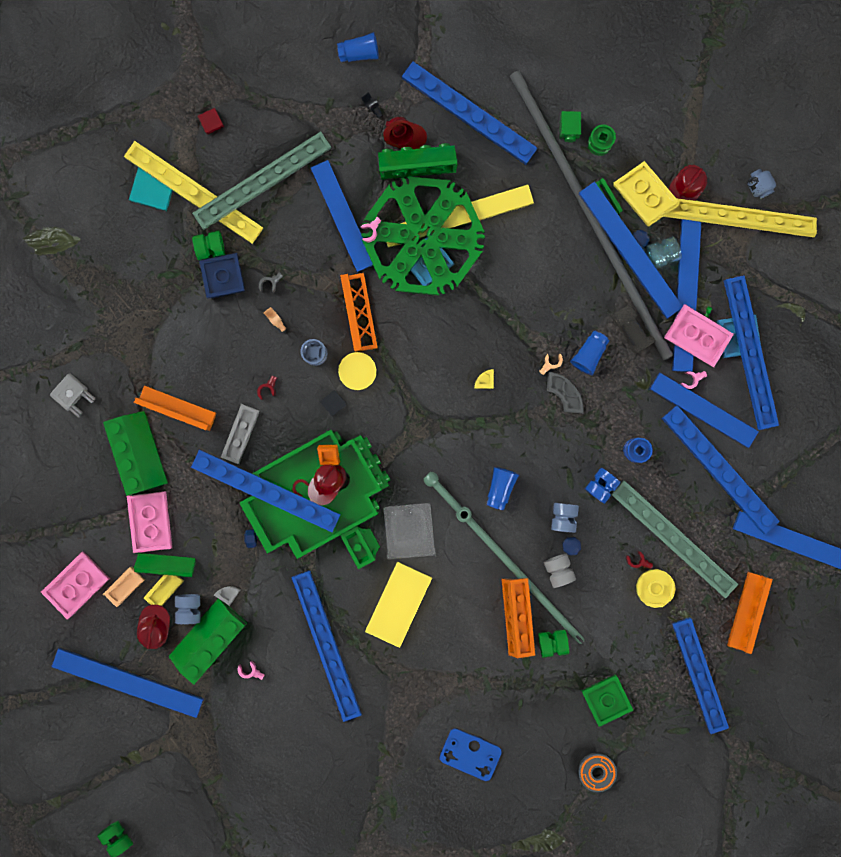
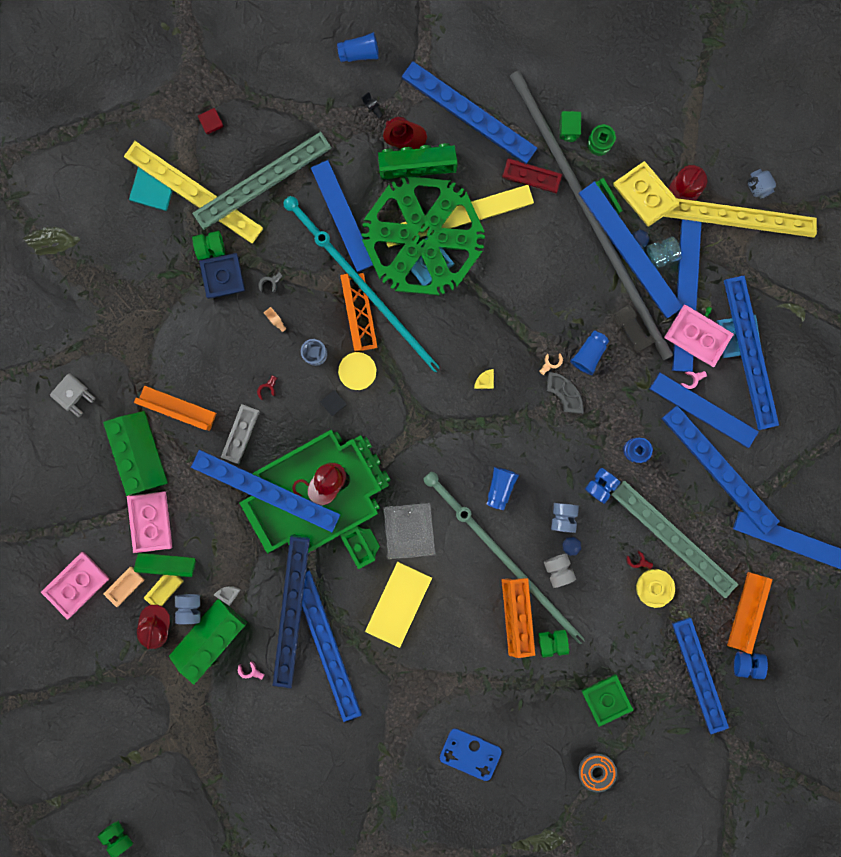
(127, 682): blue tile -> none
(250, 538): dark blue tile -> none
(291, 204): none -> teal bar
(291, 611): none -> dark blue tile
(328, 454): orange tile -> none
(373, 225): bright pink piece -> none
(532, 176): none -> dark red tile
(750, 665): none -> blue wheel

